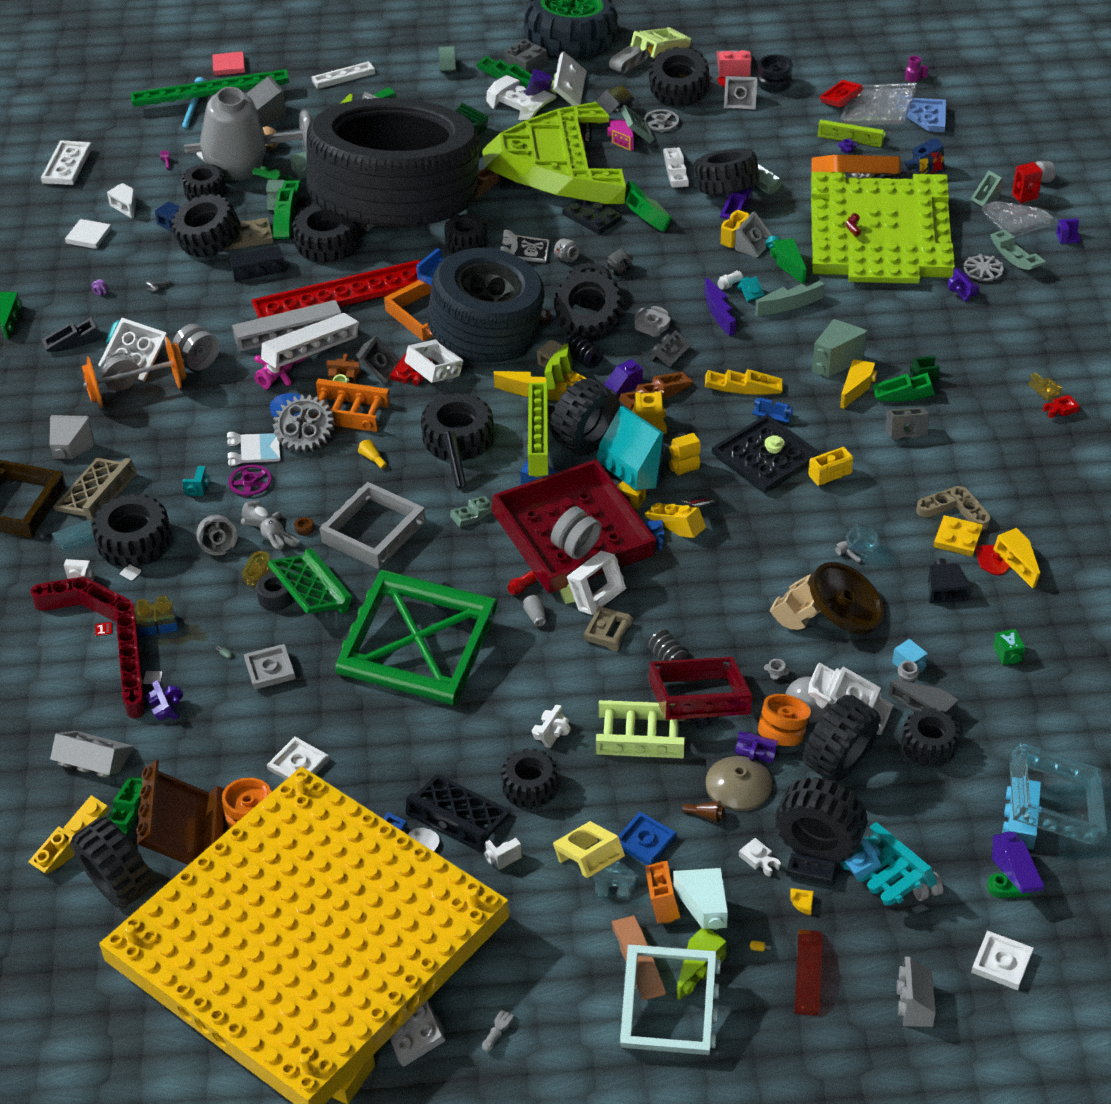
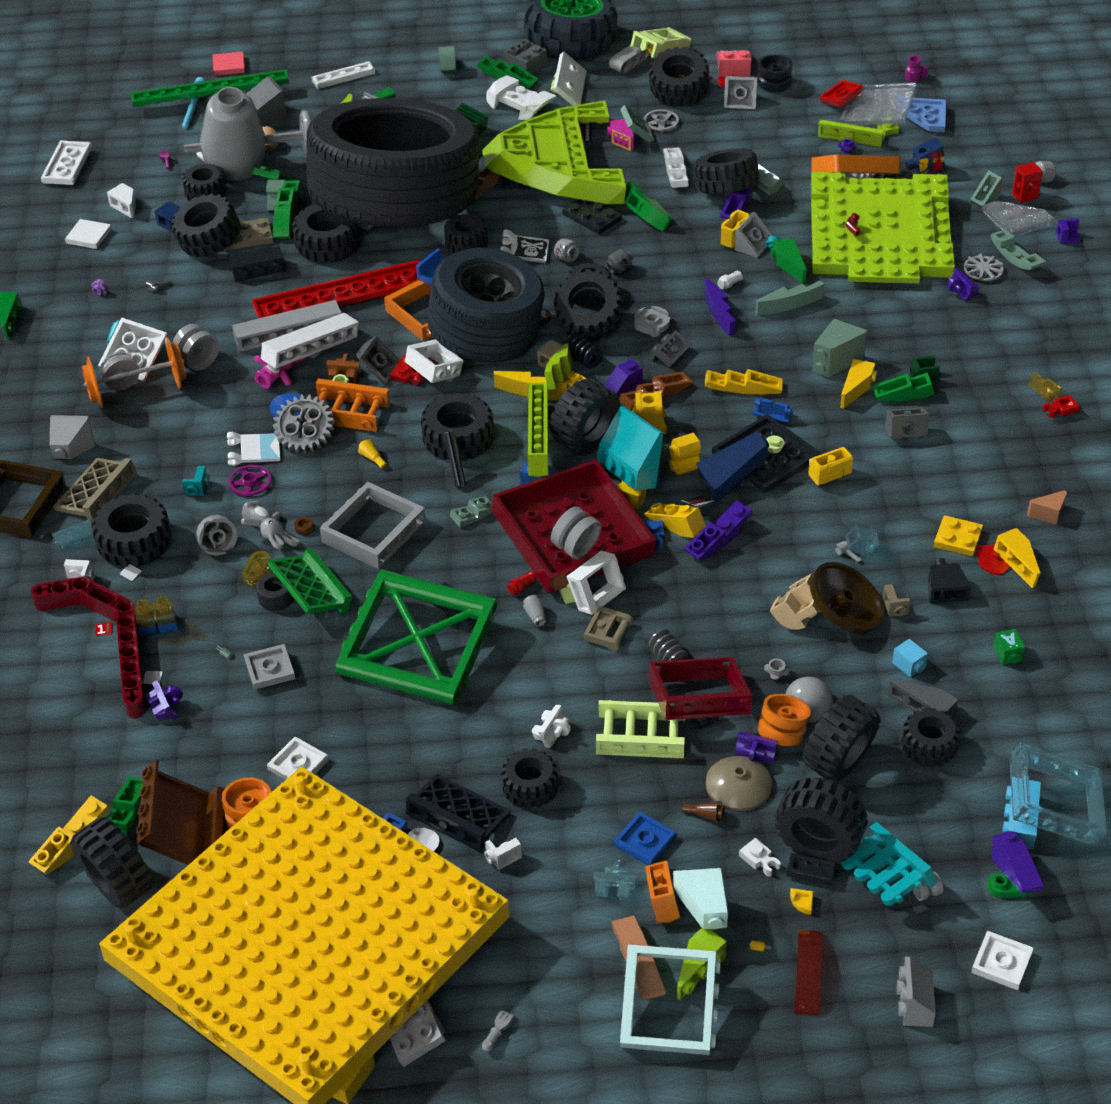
(72, 336): black slope -> none
(90, 752): light grey slope -> none
(299, 164): sand green brick -> none
(538, 82): dark purple slope -> none
(595, 857): light yellow panel -> none
(614, 99): black brick -> none
(717, 535): none -> dark purple slope
(731, 465): none -> dark blue slope
(751, 288): teal bracket -> none
(830, 685): white piece -> none
(864, 861): dark azure bracket -> none
(889, 128): none -> lime plate
(893, 603): none -> dark tan bracket
(908, 671): light grey cone -> none
(930, 506): dark tan beam -> none
(1047, 507): none -> nougat slope

